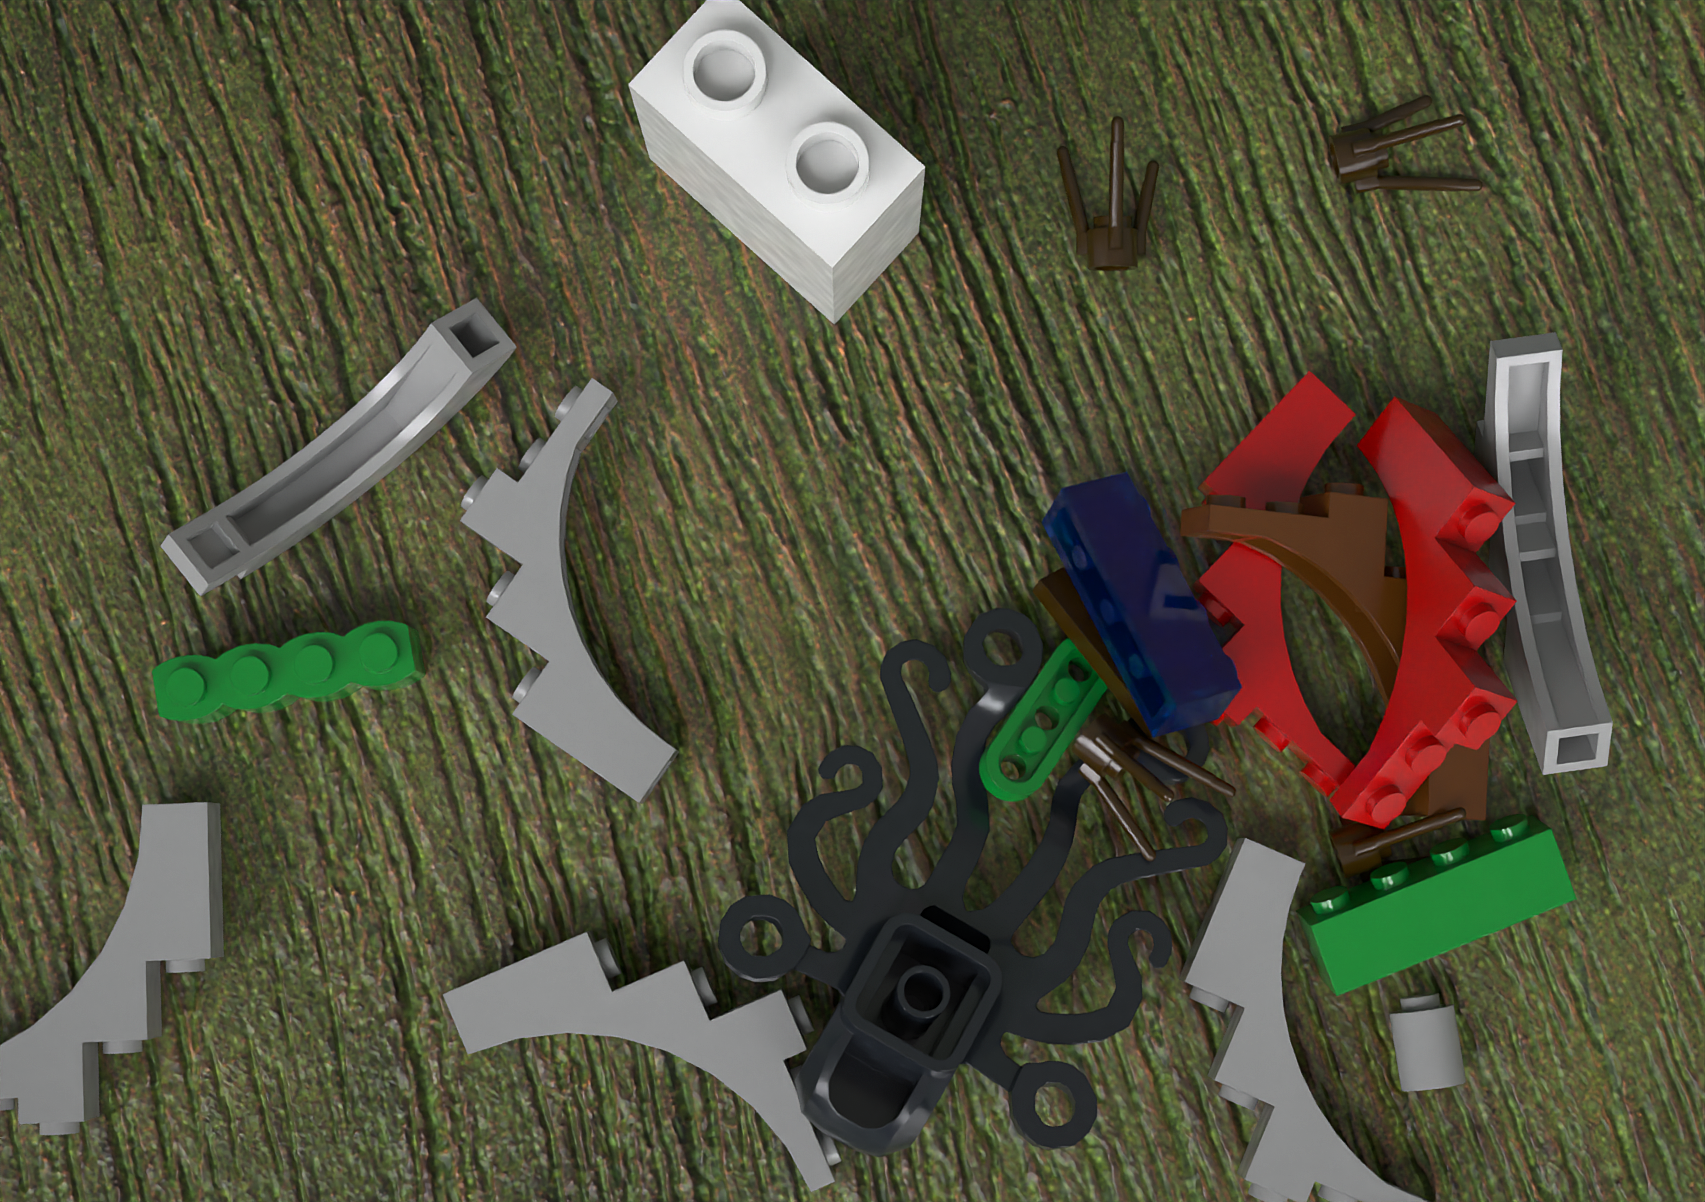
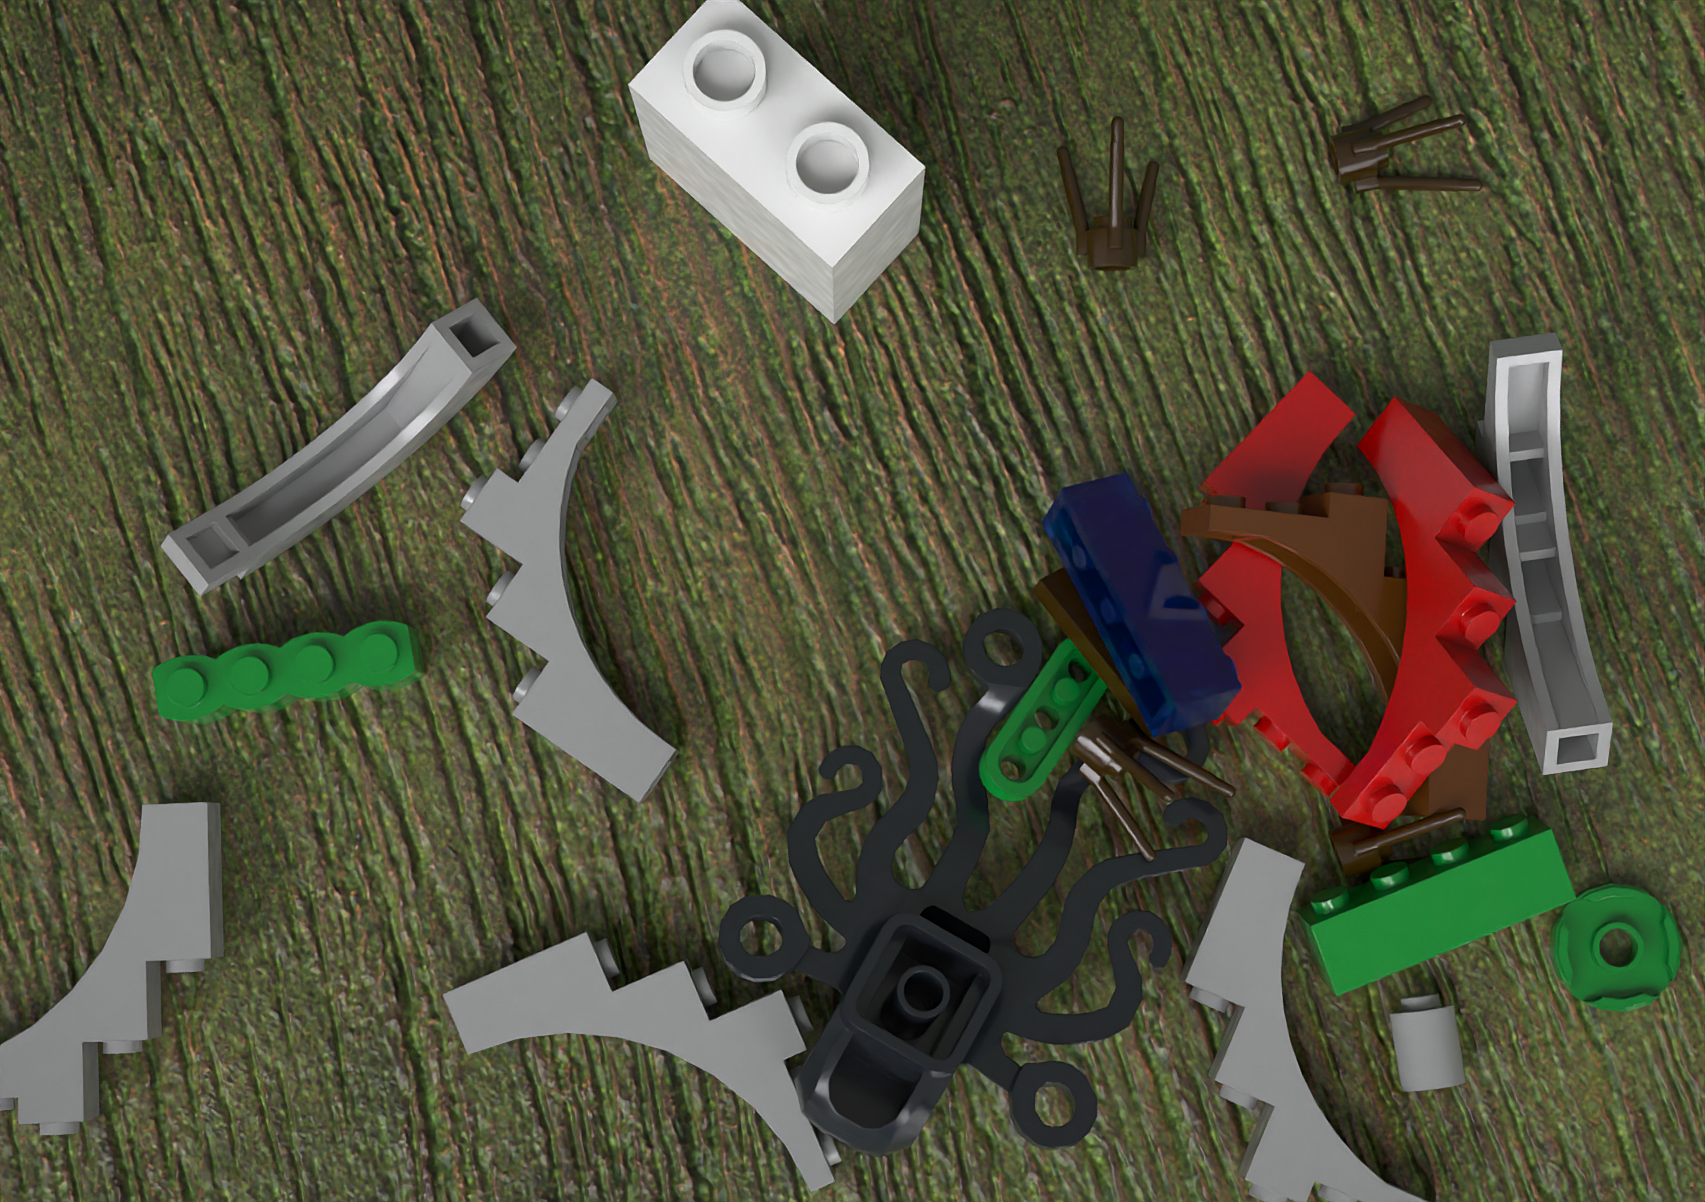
(1653, 950): none -> green tile

